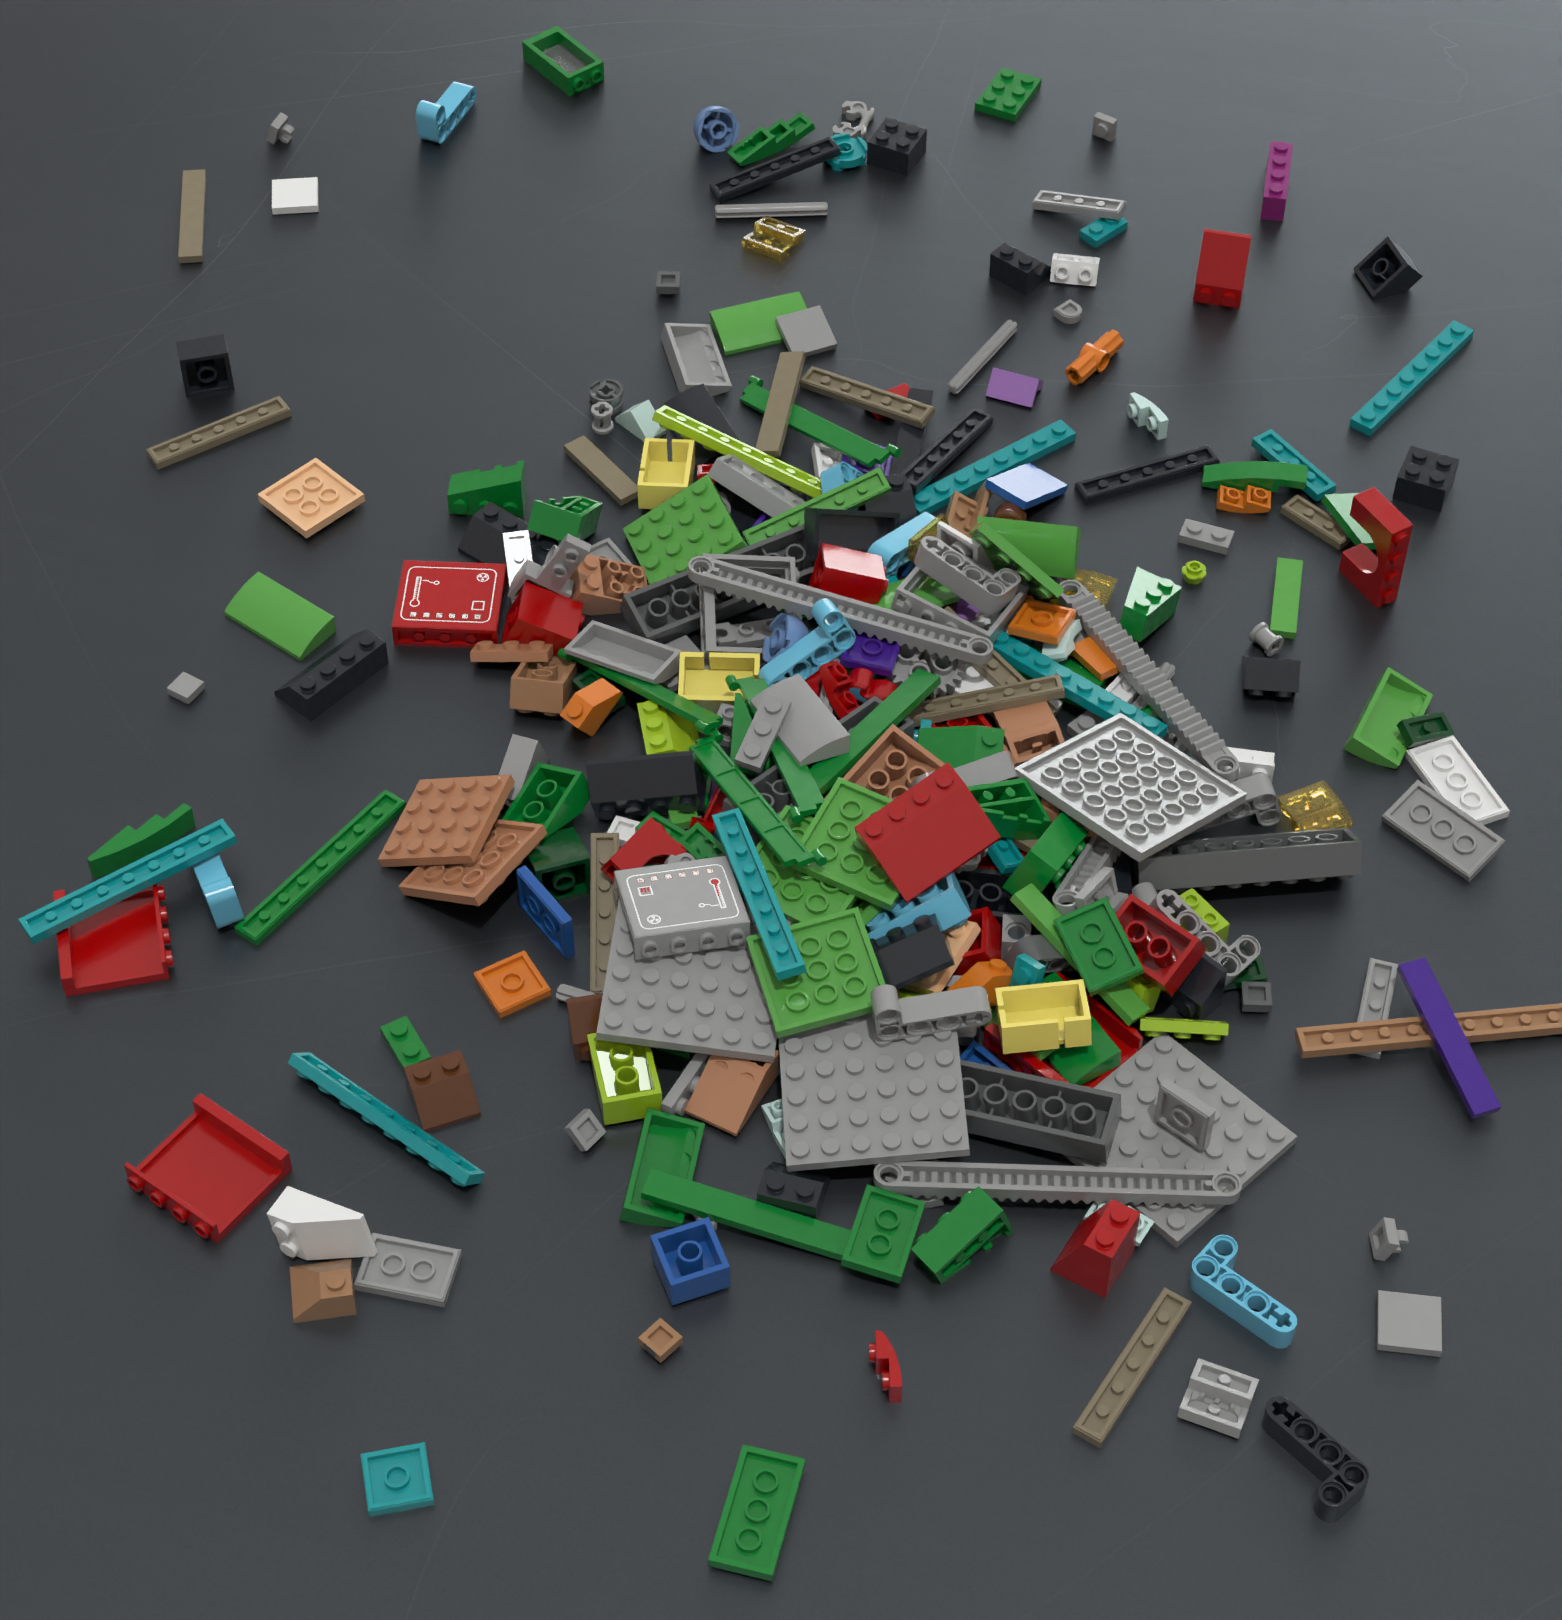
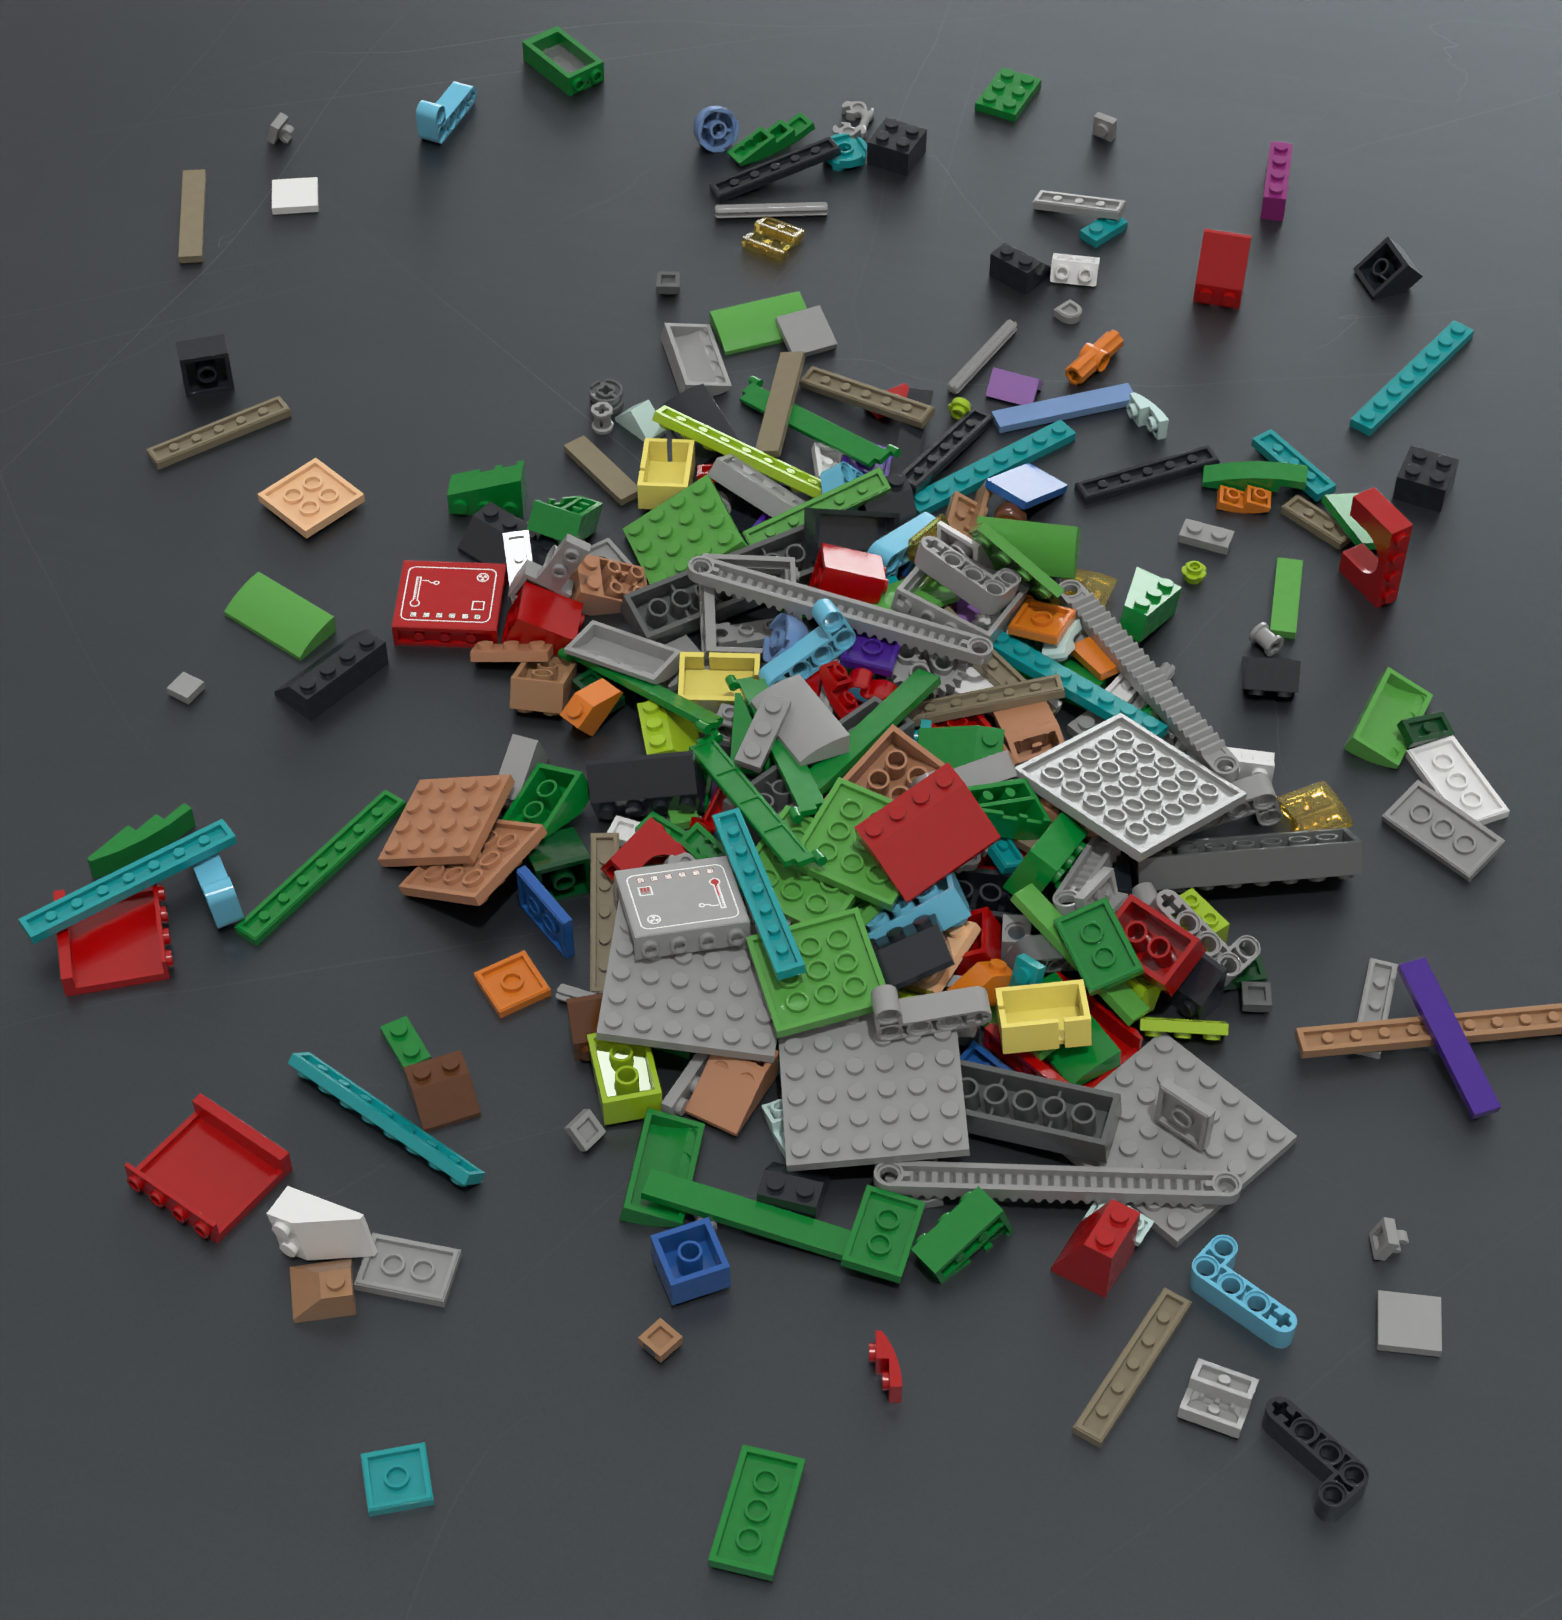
(959, 407): none -> lime plate
(1062, 408): none -> medium blue tile

